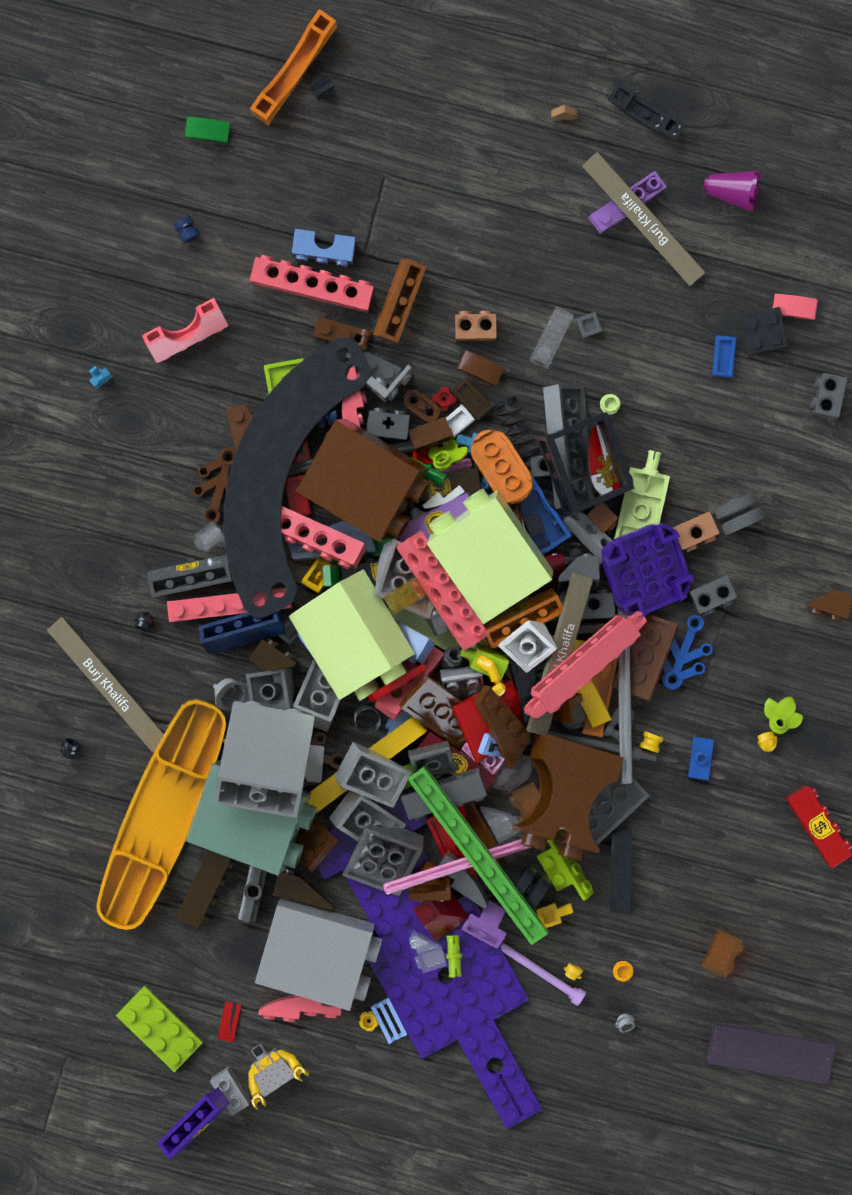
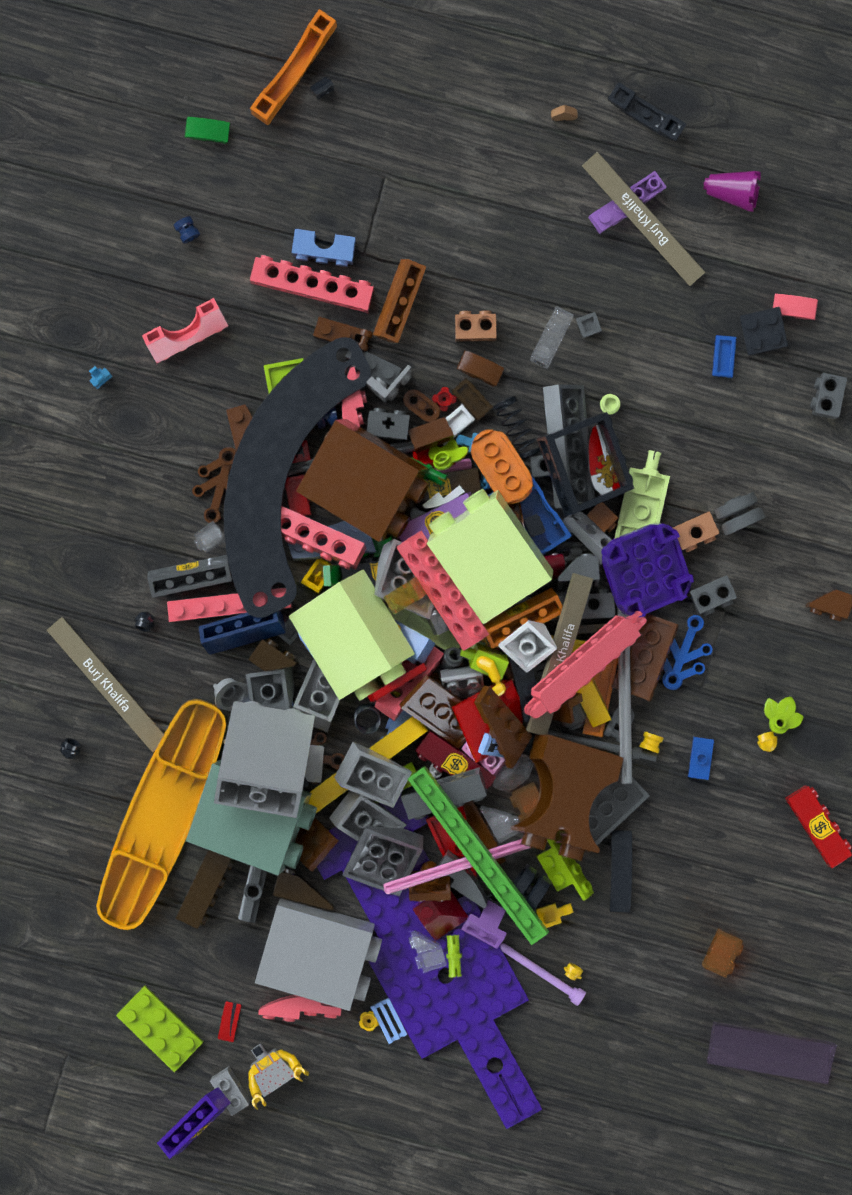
(435, 757): dark grey slope -> none
(623, 971): light orange plate -> none
(625, 1023): light grey plate -> none

